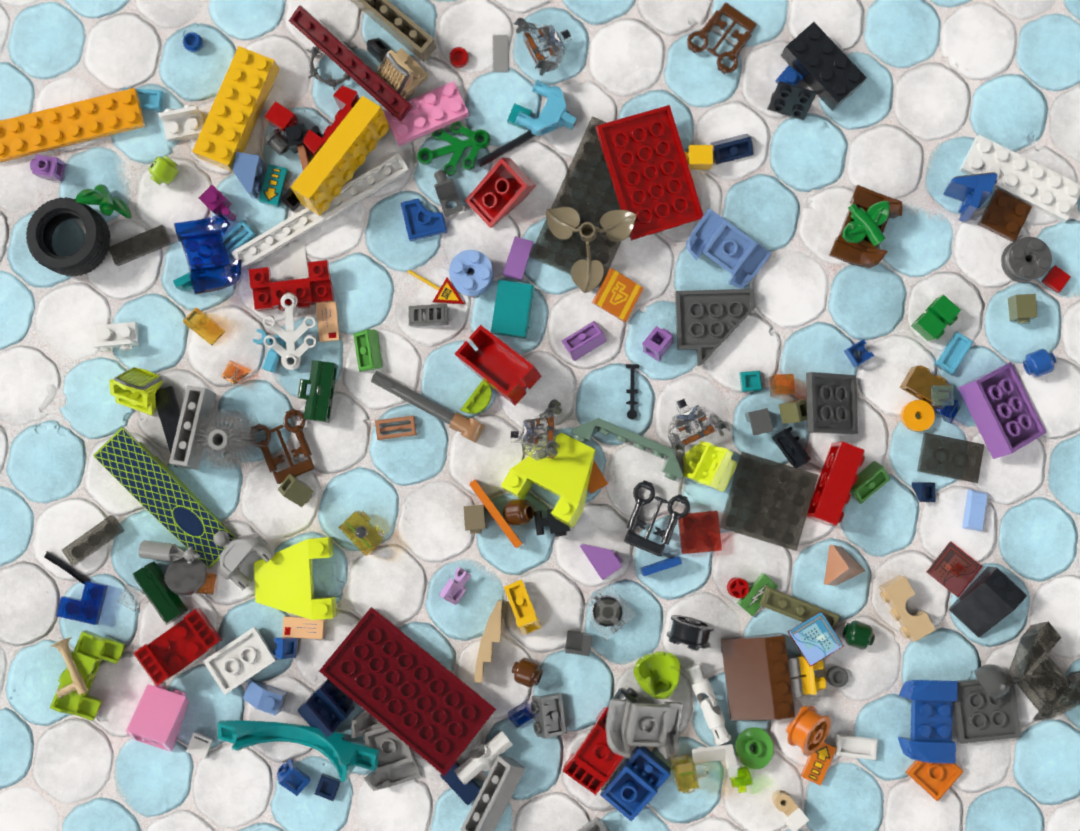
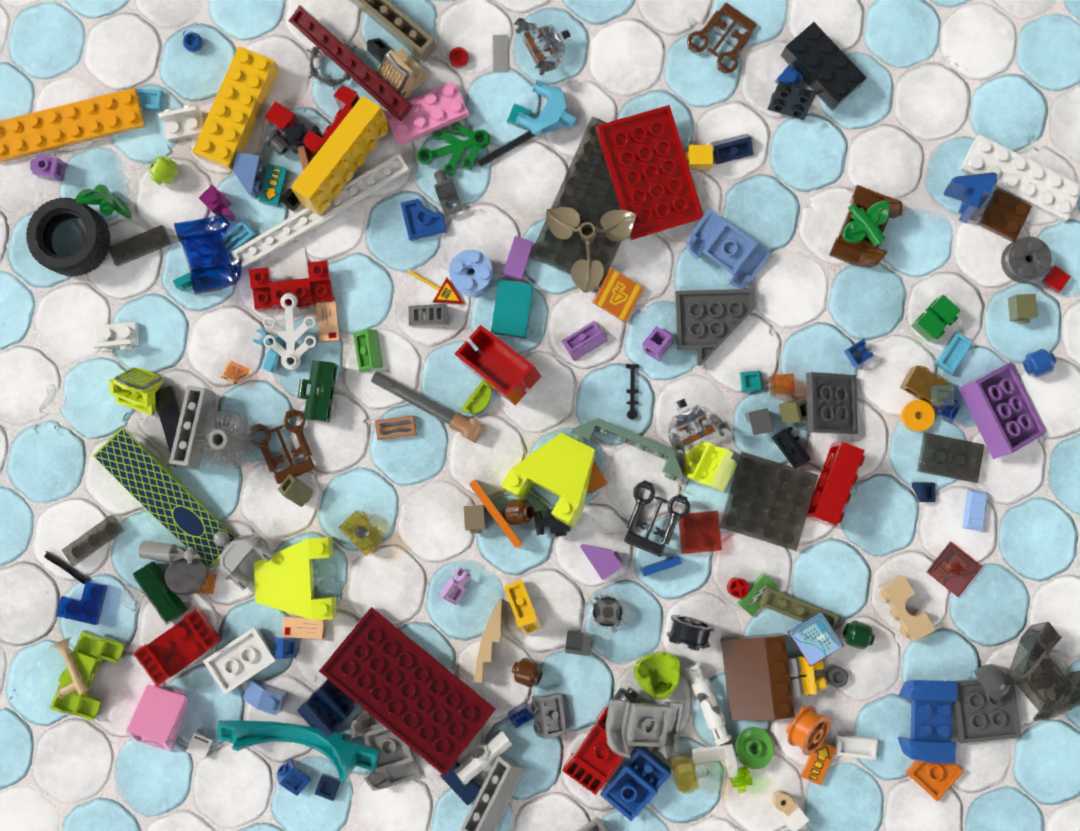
(204, 326): clear yellow slope -> none
(500, 191): red slope -> none
(539, 434): torso -> none
(840, 566): nougat slope -> none
(869, 481): bright green slope -> none
(987, 601): black slope -> none

